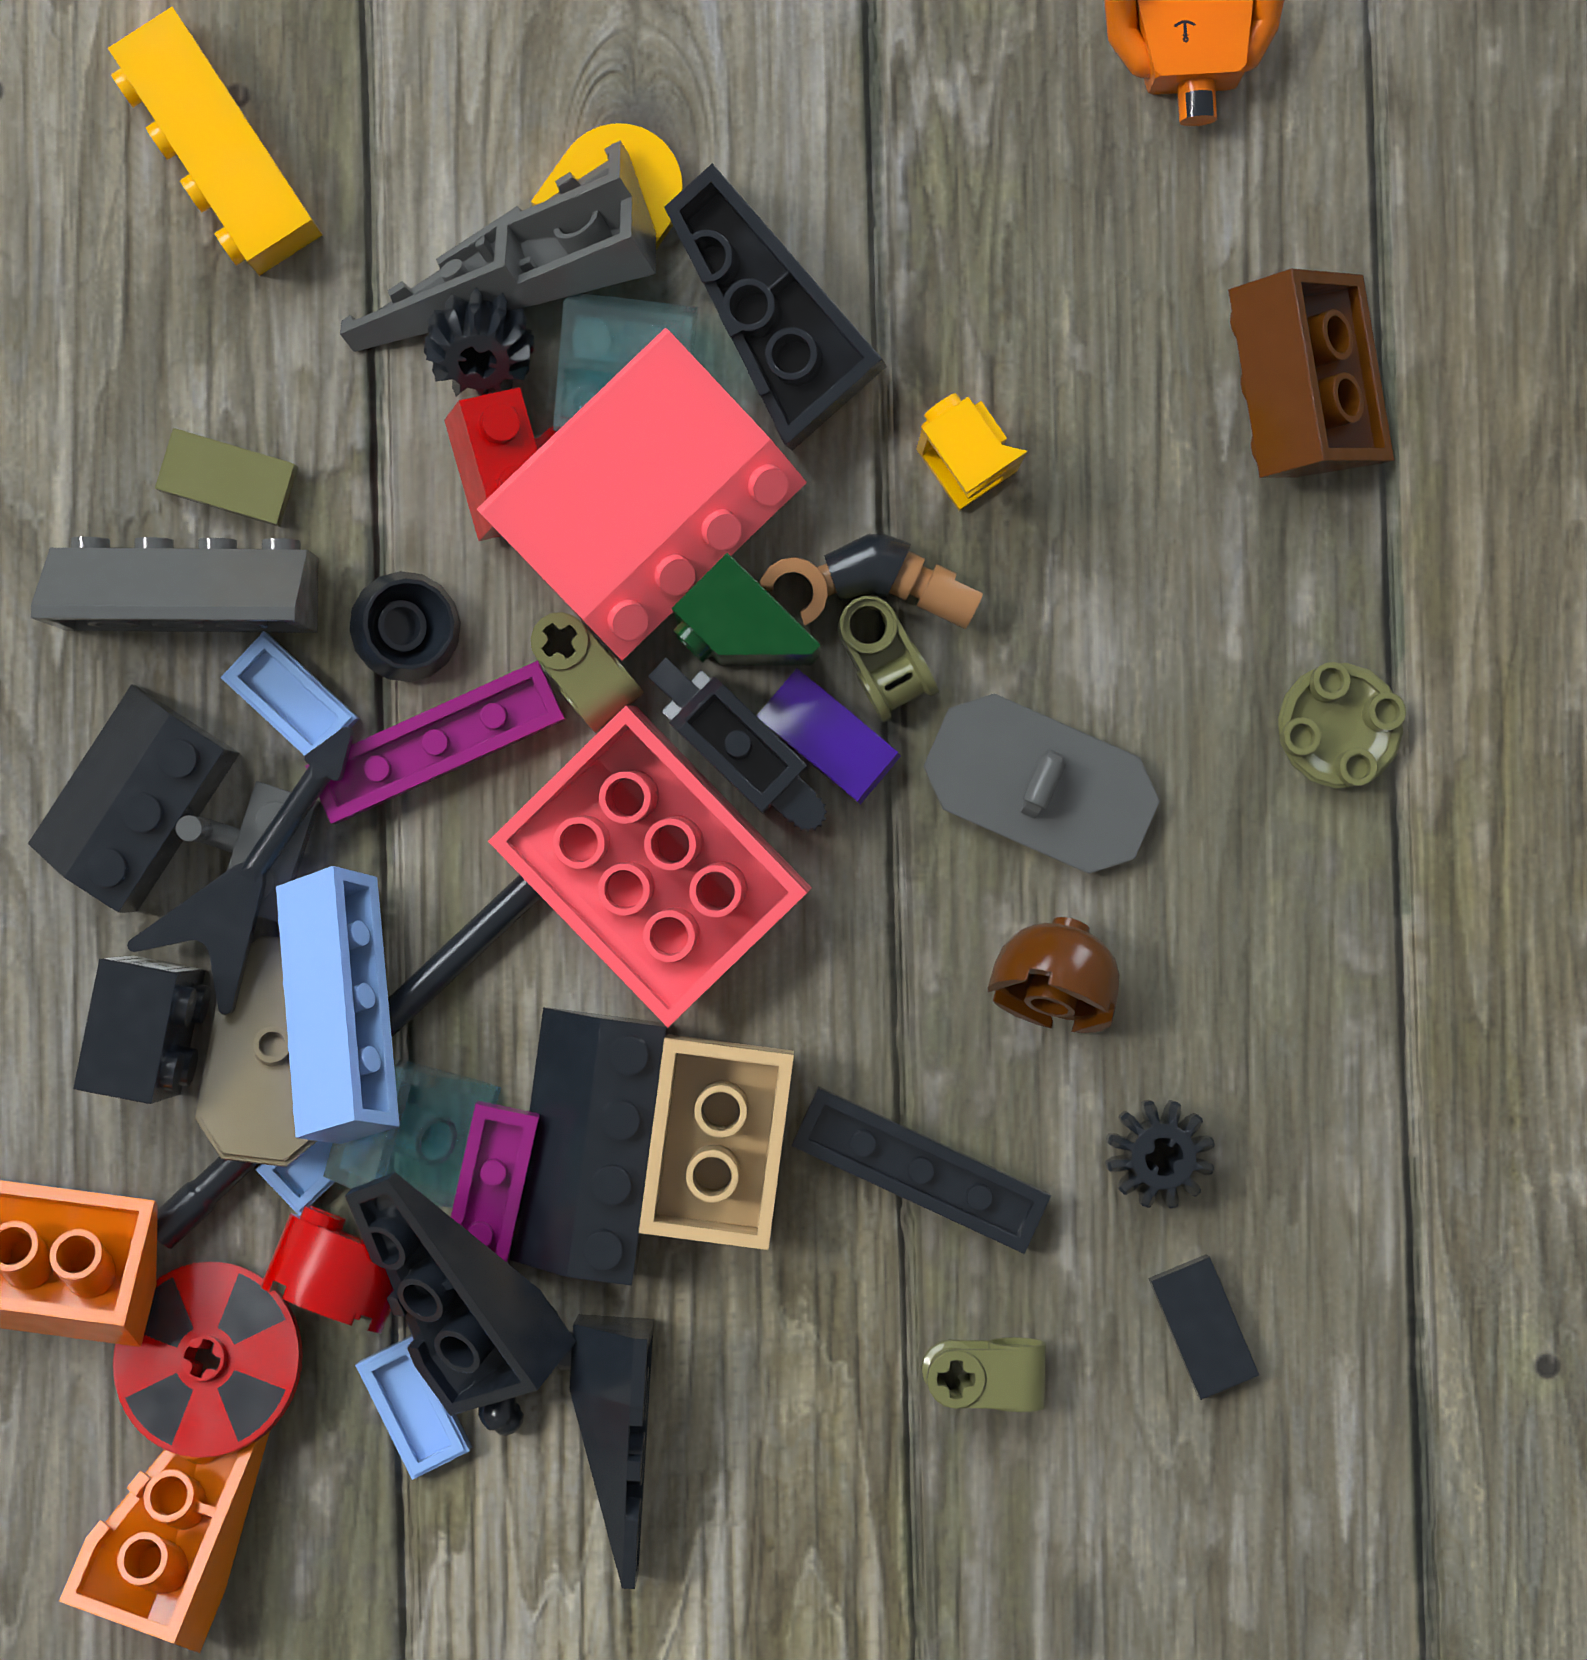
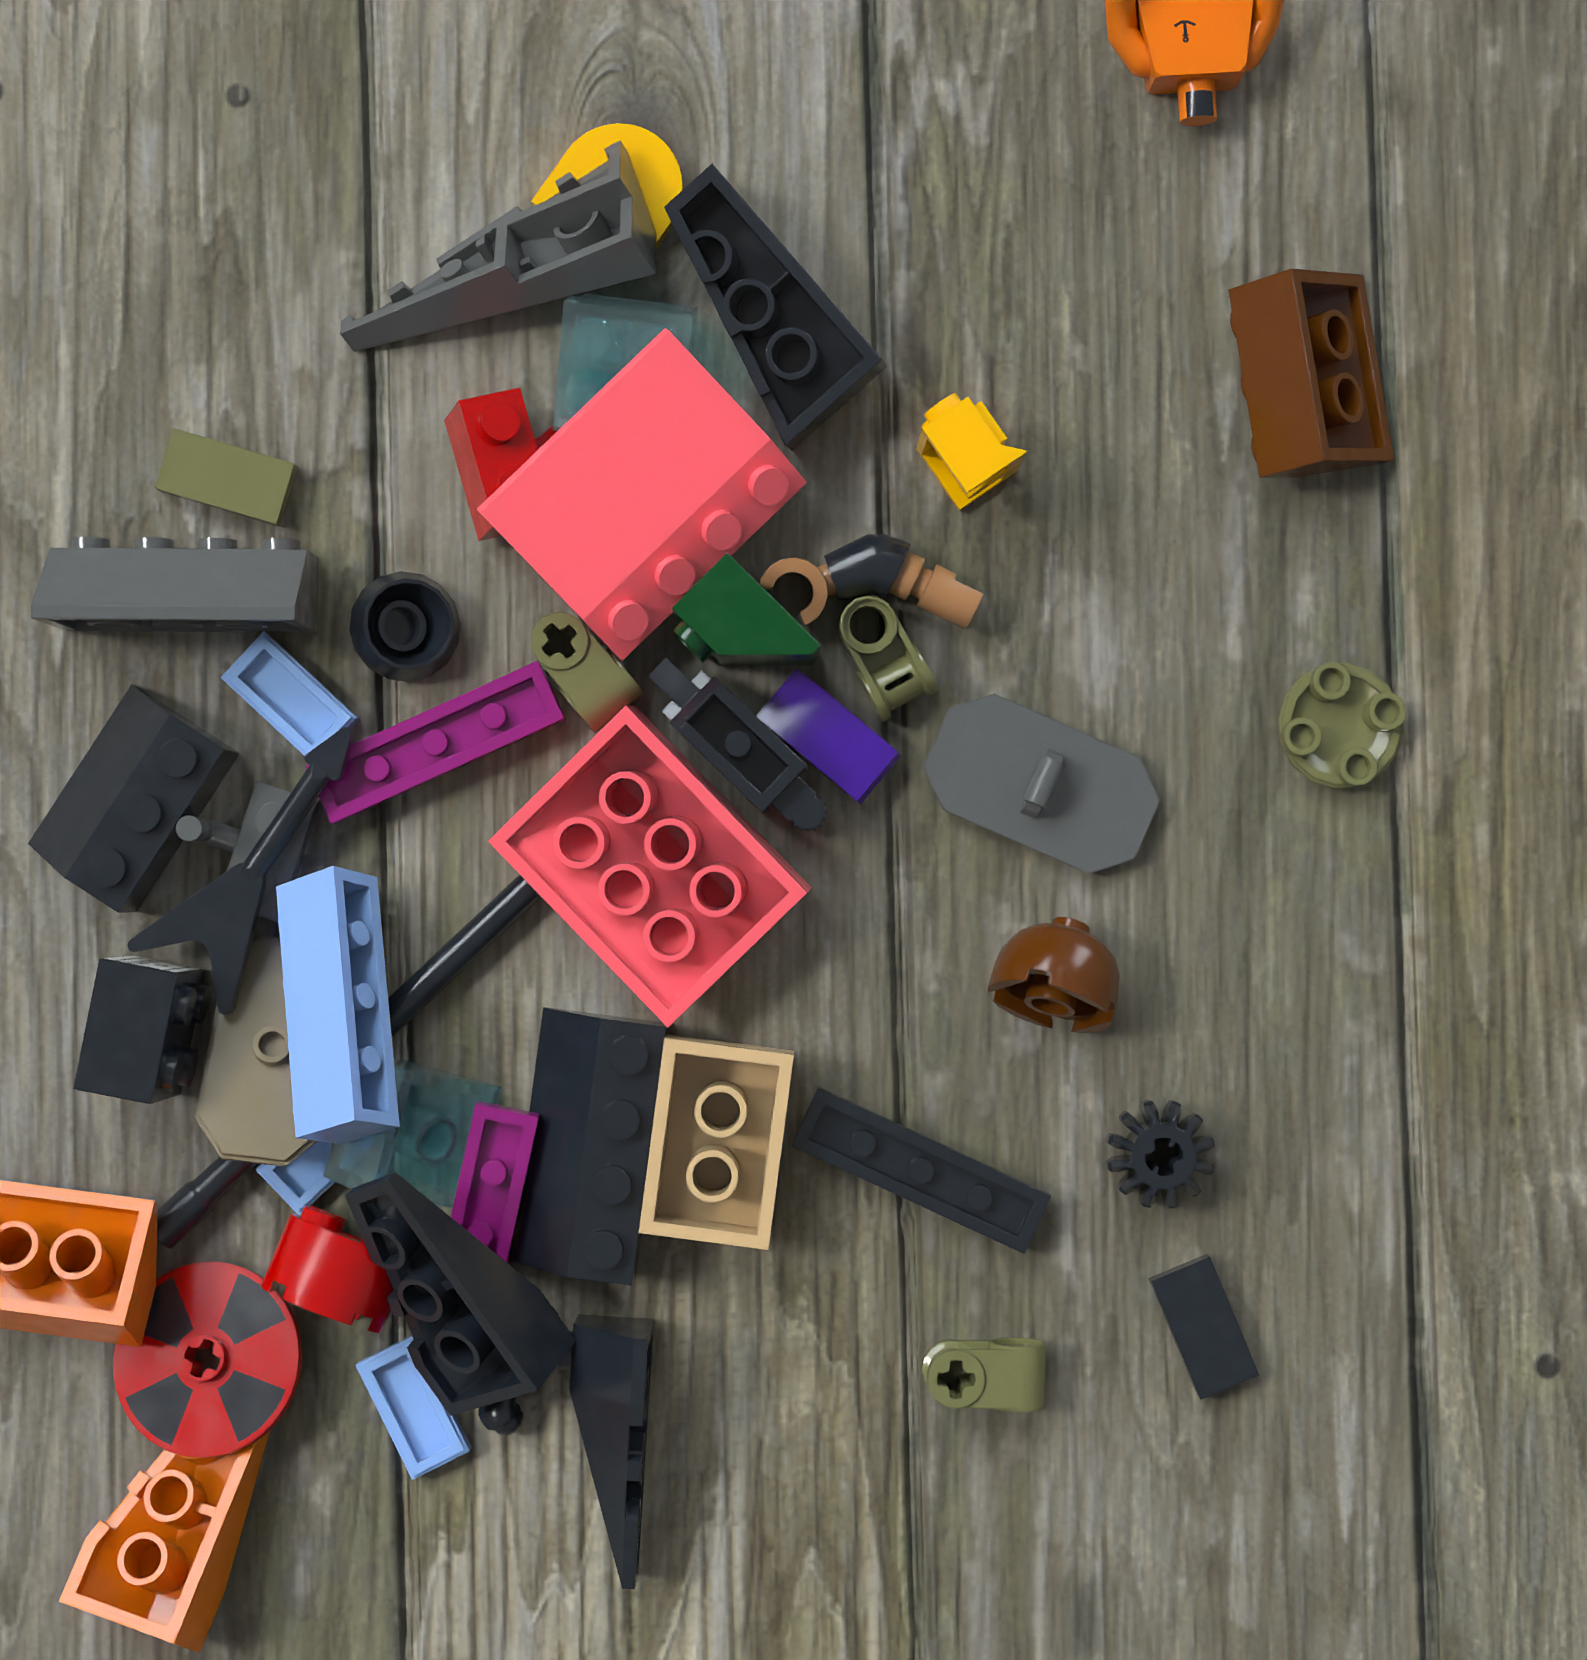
(214, 142): yellow brick -> none
(479, 344): black gear -> none

